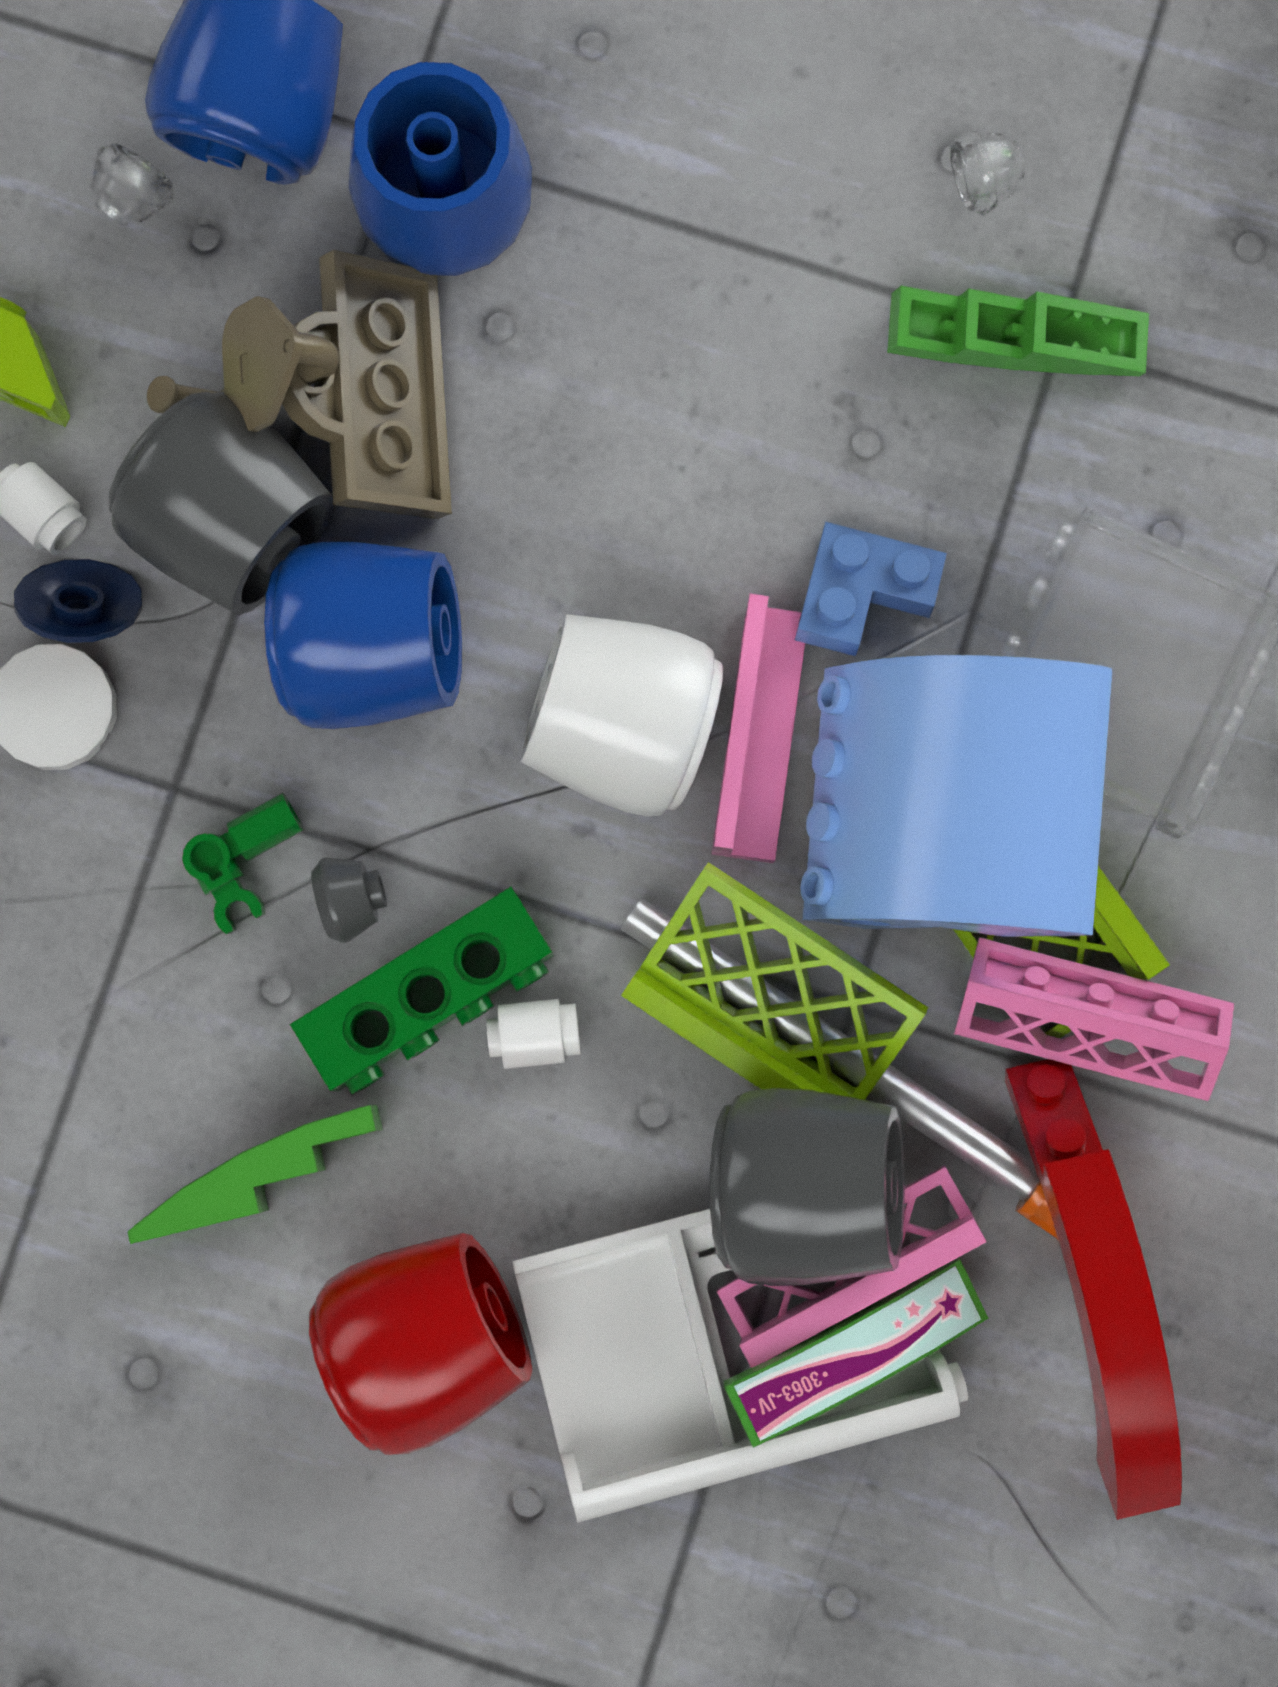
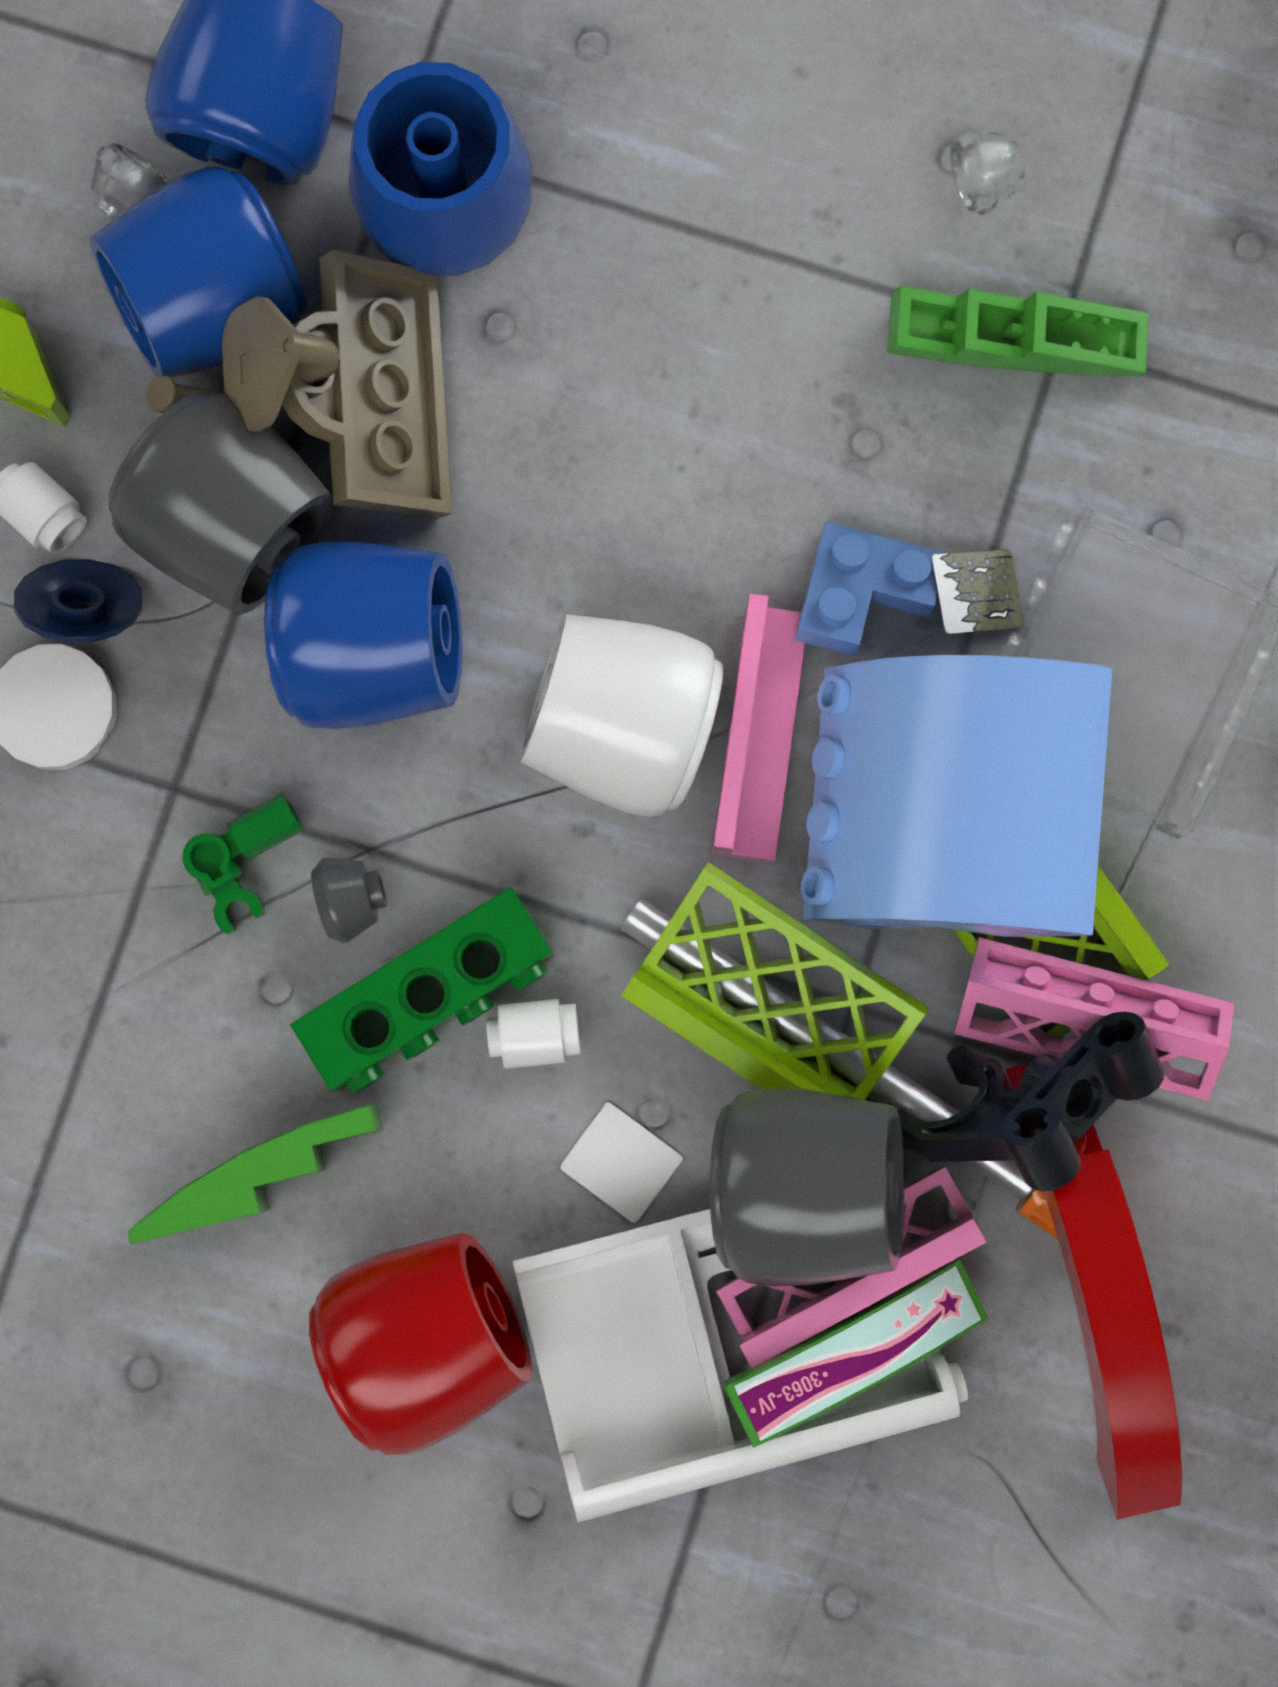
(191, 259): none -> blue piece
(621, 1162): none -> white sticker
(977, 591): none -> sticker
(1050, 1107): none -> black piece

